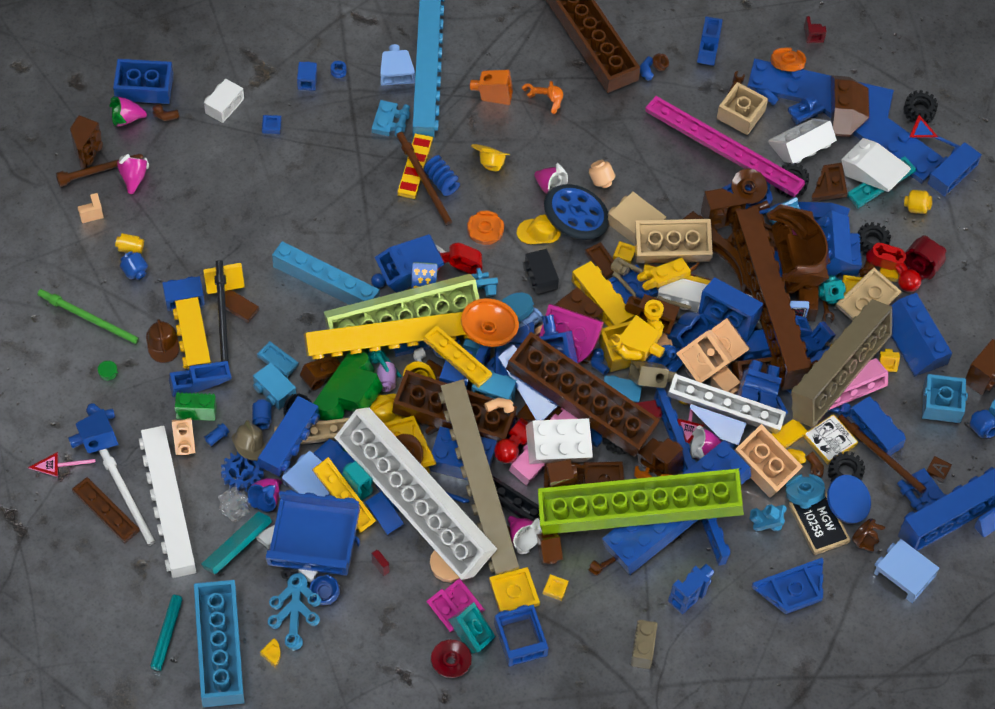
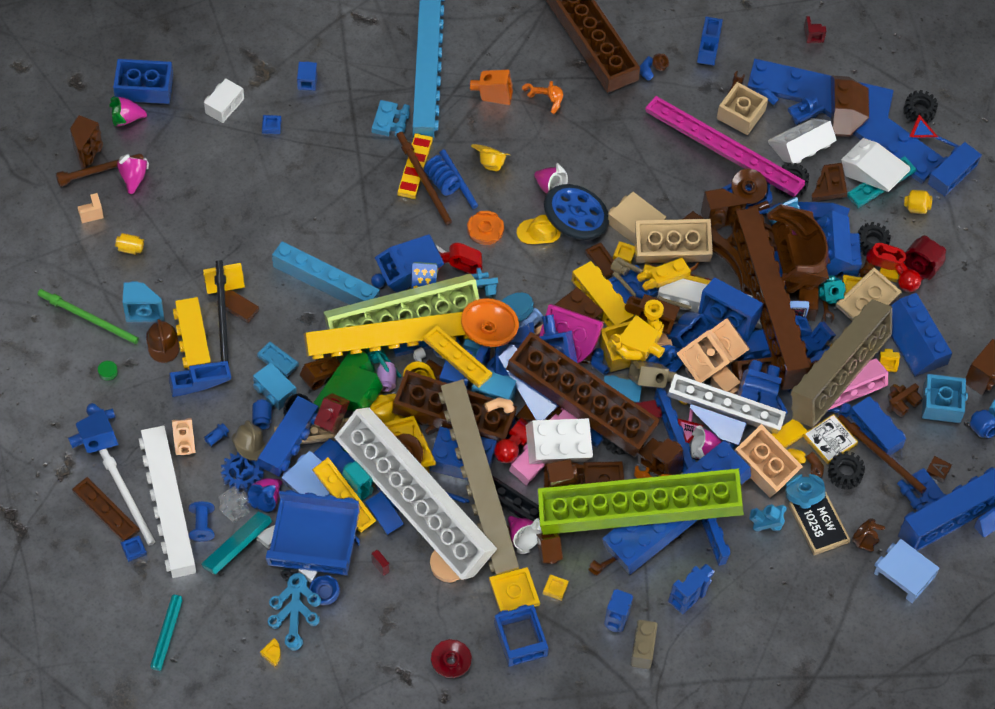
(50, 464): piece -> none
(133, 265): blue head -> none
(133, 548): none -> blue tile
(141, 303): none -> dark azure slope
(164, 115): reddish brown arm -> none
(182, 289): blue brick -> none
(195, 406): green brick -> none
(202, 532): none -> blue piece
(218, 643): dark azure brick -> none
(331, 413): none -> dark red torso
(338, 73): blue bush -> none
(396, 67): light blue torso -> none
(451, 601): dark pink slope -> none
(465, 190): none -> blue bar
(472, 628): teal slope -> none
(541, 271): black brick -> none
(602, 173): light nougat head -> none
(618, 611): none -> blue brick
(788, 60): orange tile -> none
(793, 587): blue wing -> none
(849, 499): blue piece -> none
(900, 396): none -> reddish brown hips

